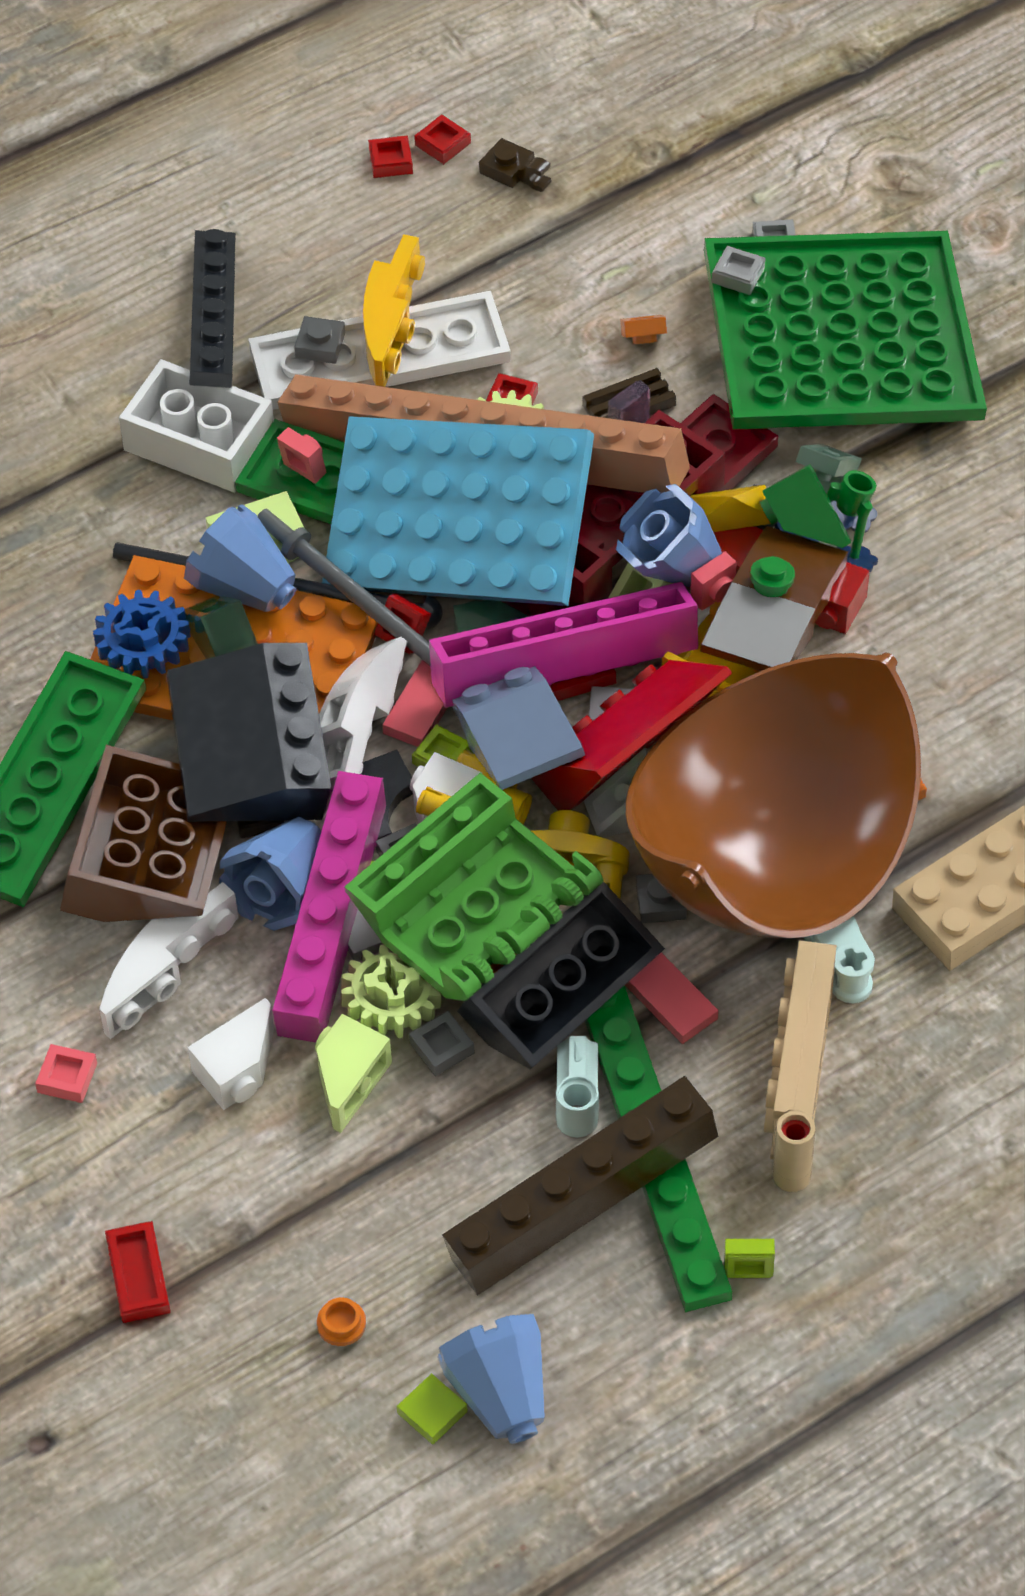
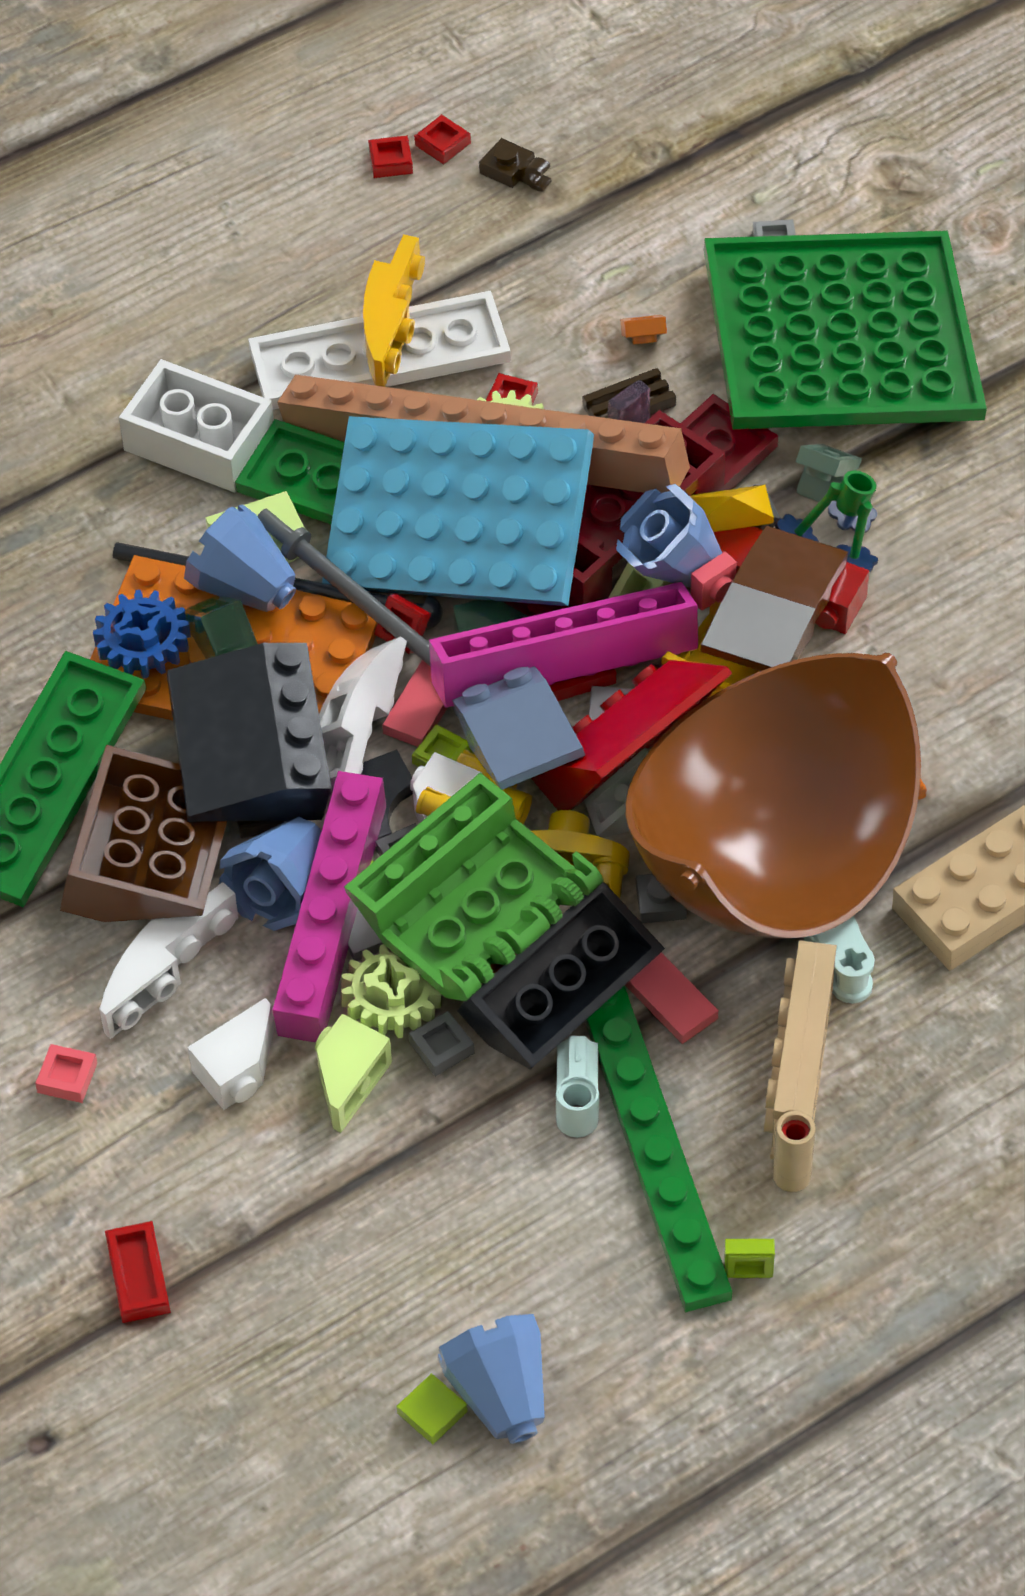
(212, 309): black plate -> none
(302, 454): coral plate -> none
(319, 339): dark grey plate -> none
(341, 1322): orange plate -> none
(581, 1185): dark brown brick -> none
(738, 270): light grey tile -> none
(772, 576): green plate -> none
(804, 508): green slope -> none

